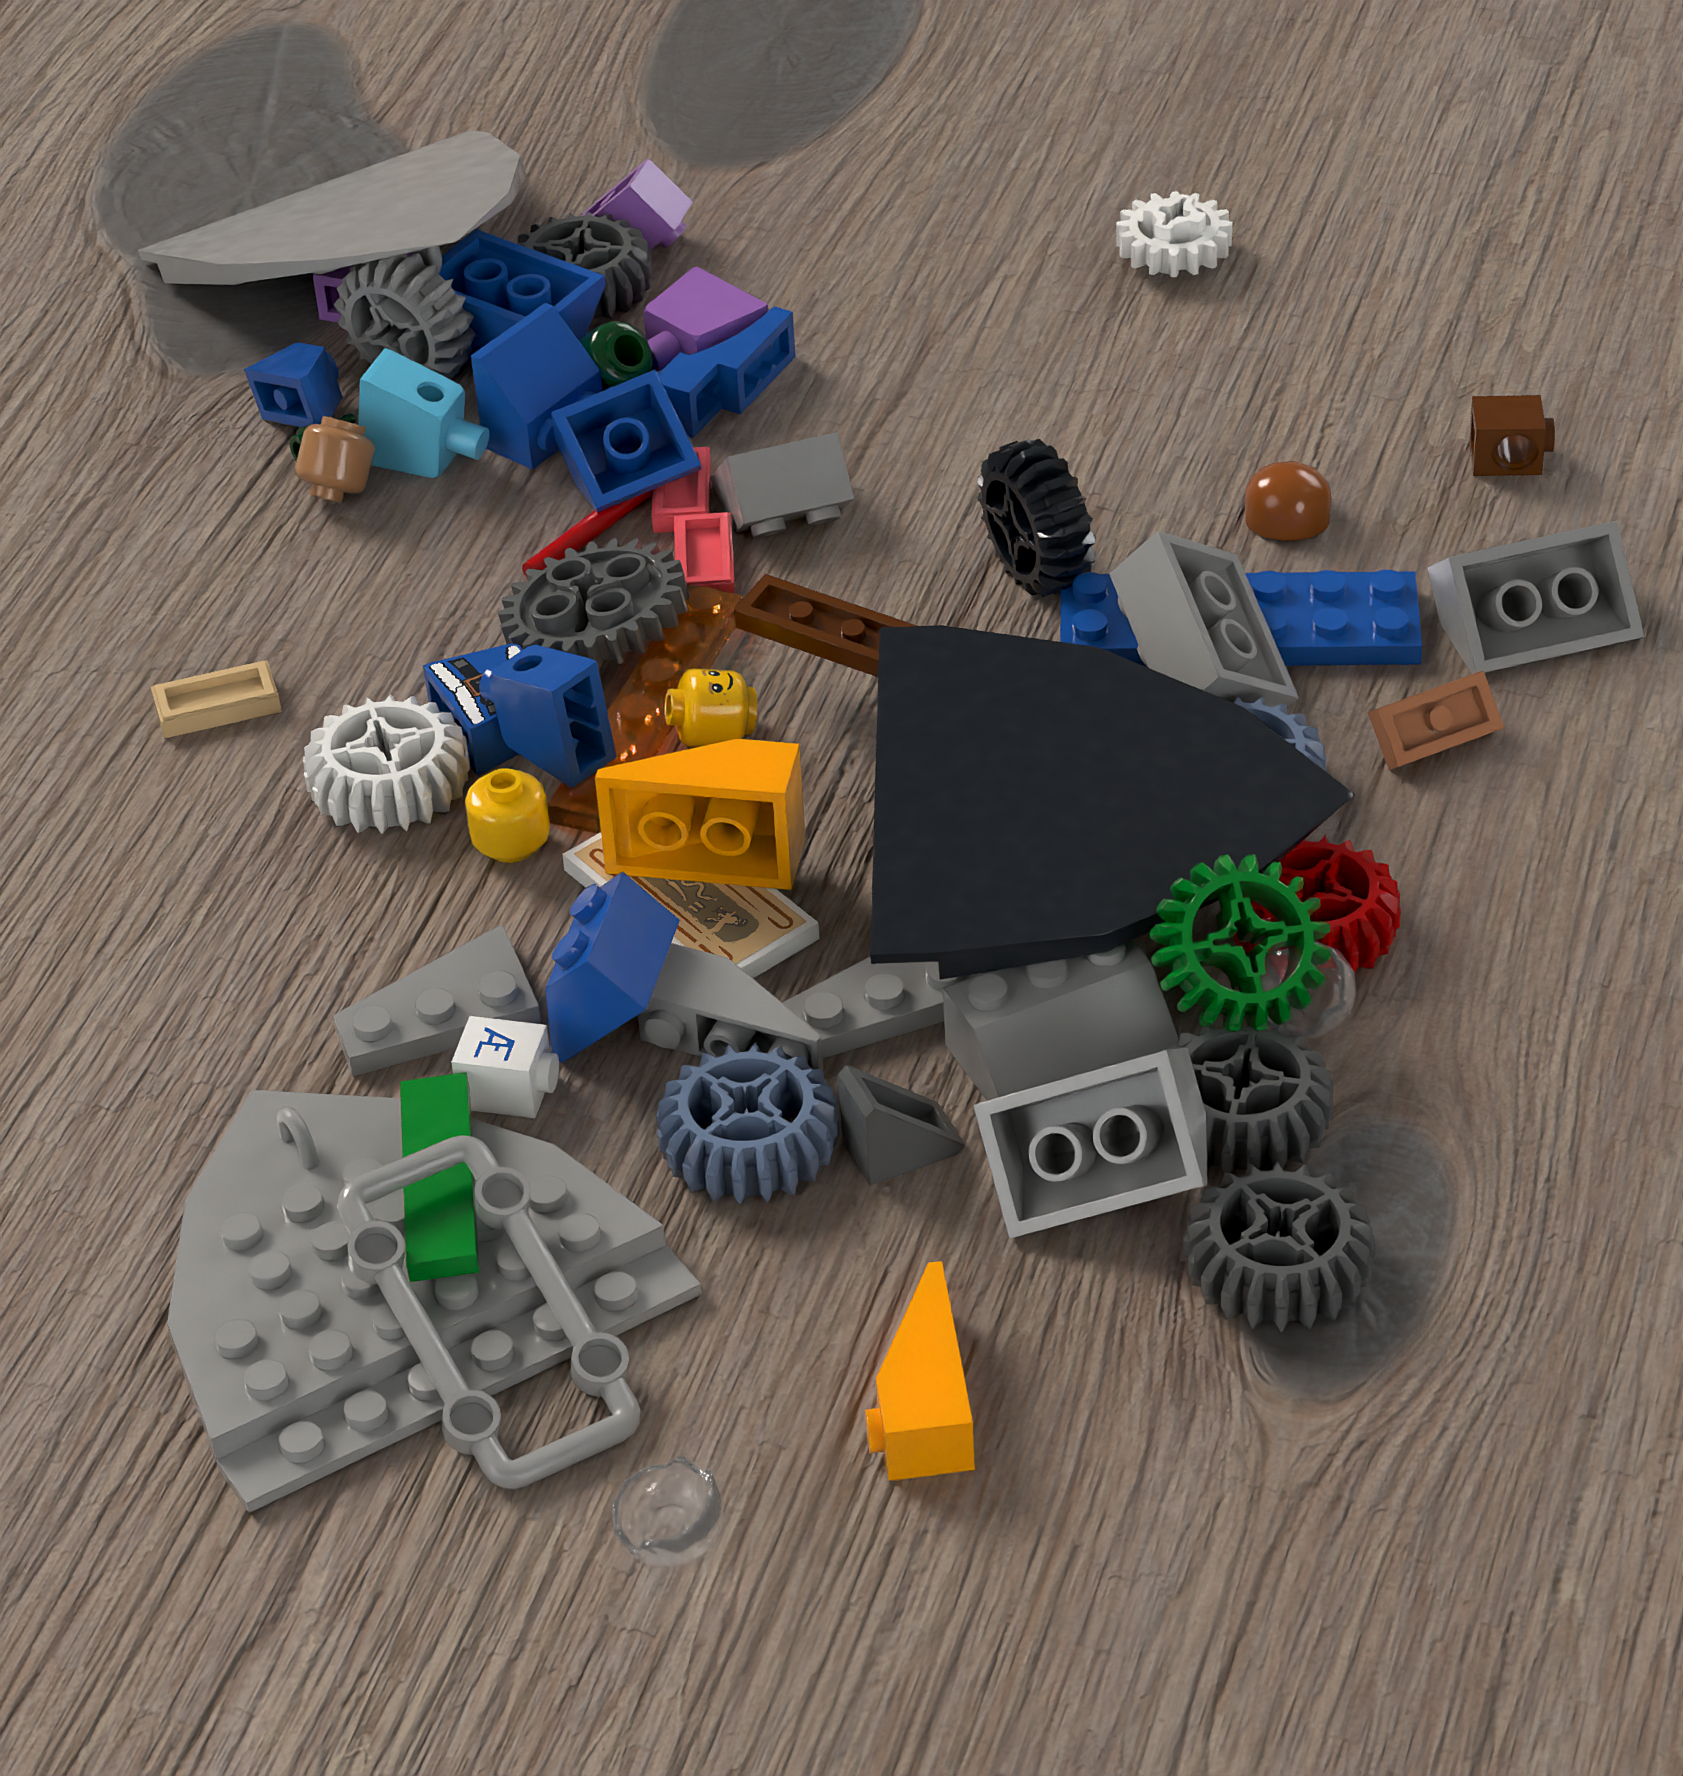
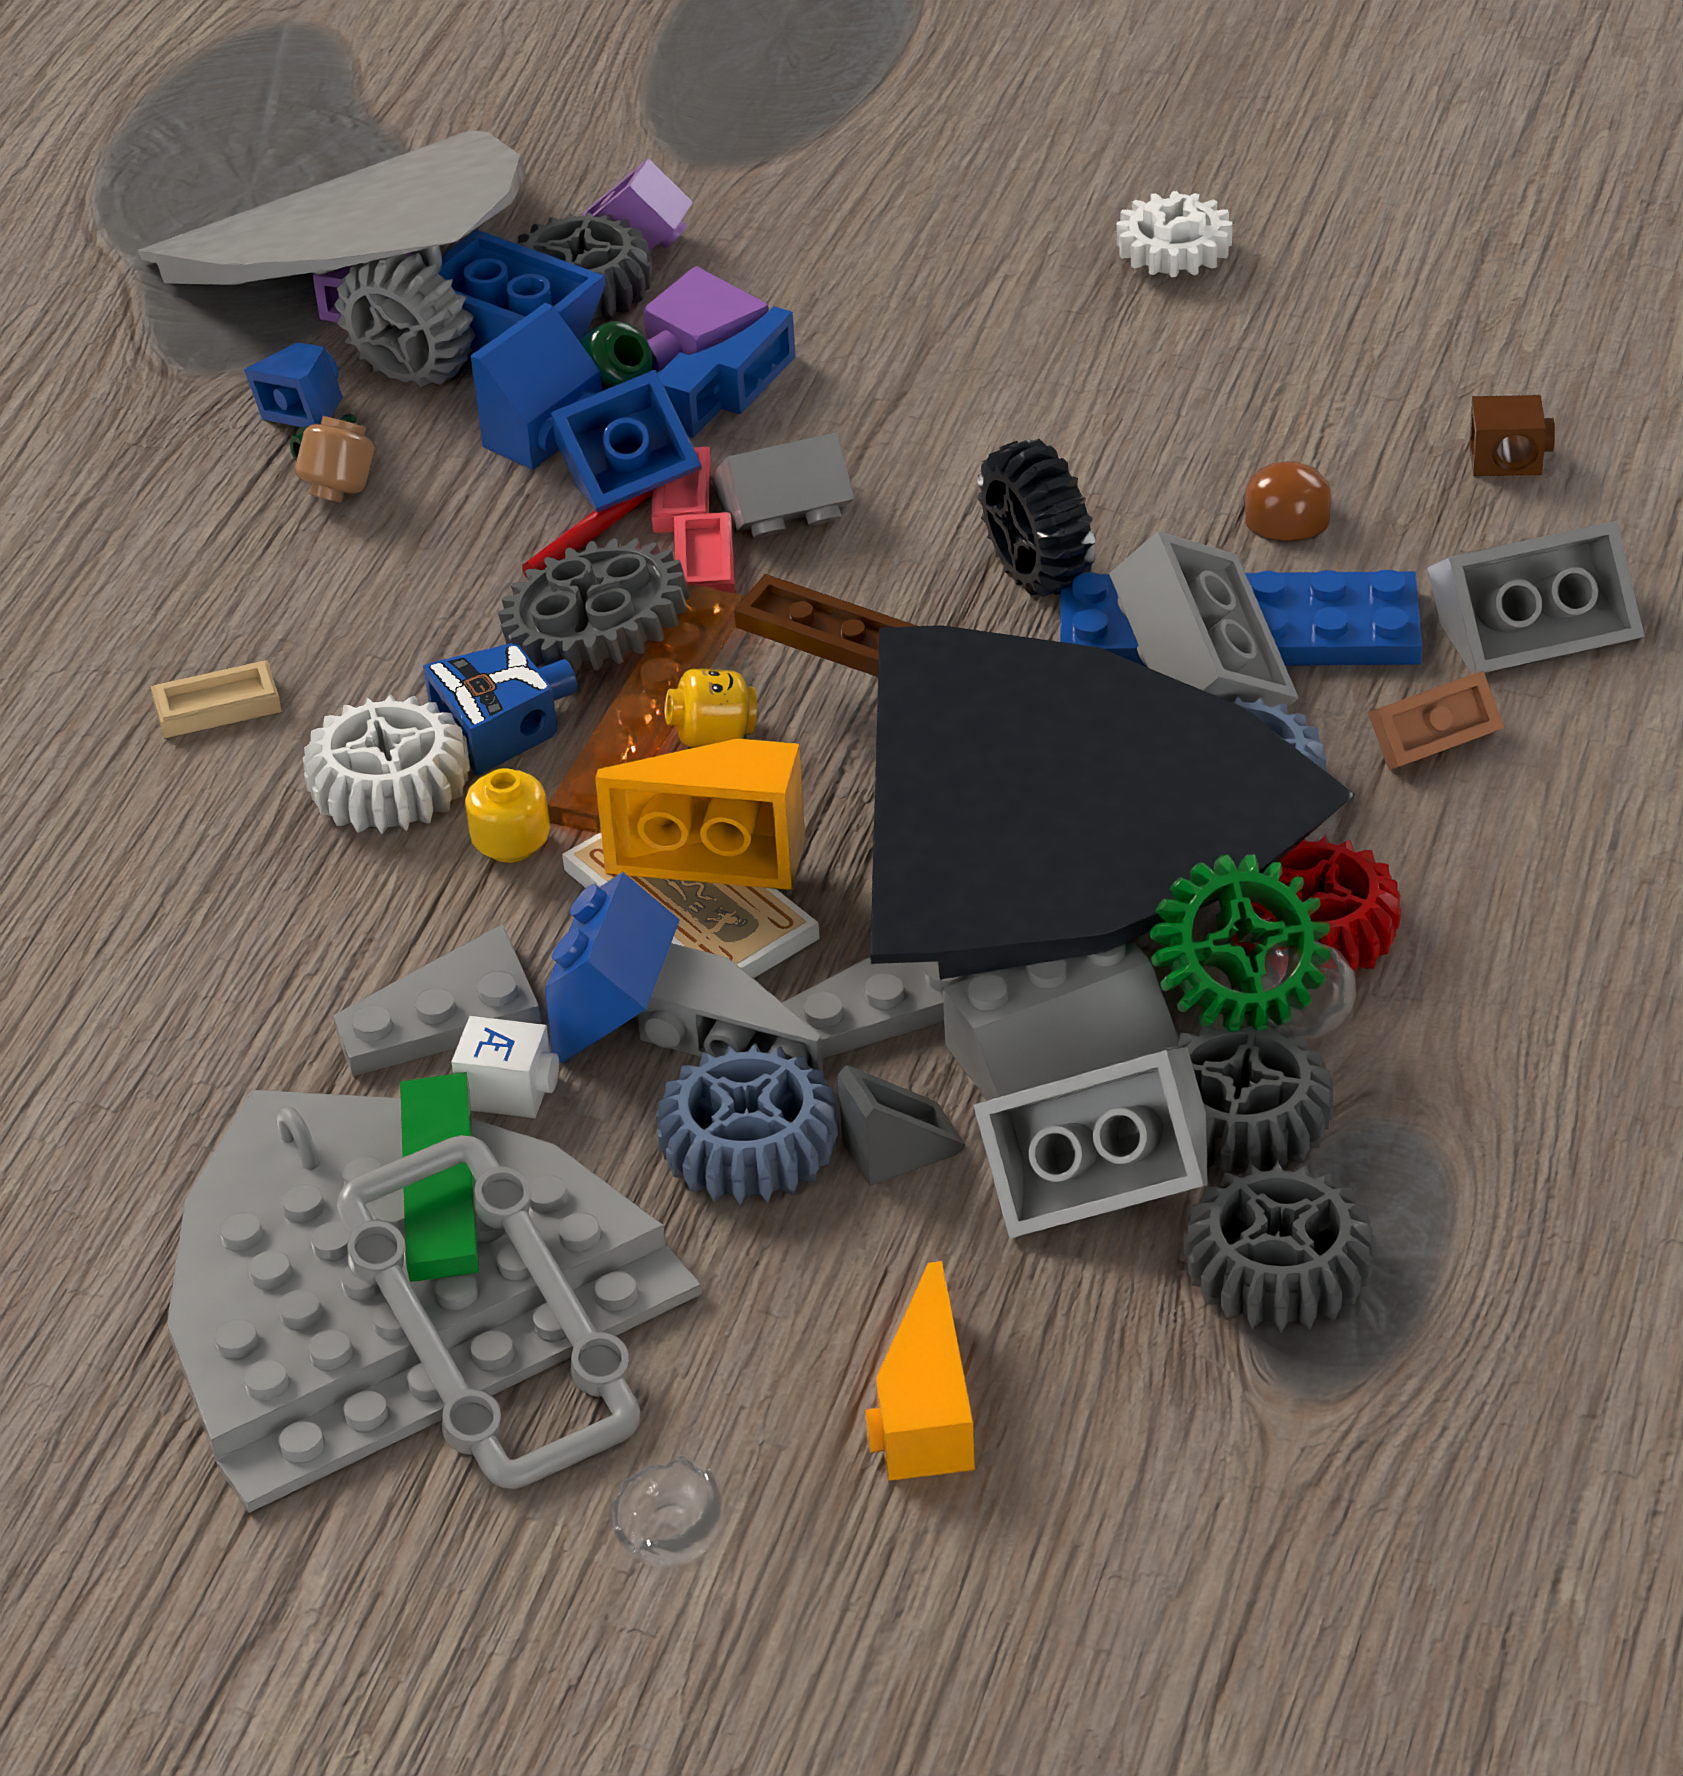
(415, 417): medium azure torso -> none
(552, 711): blue torso -> none

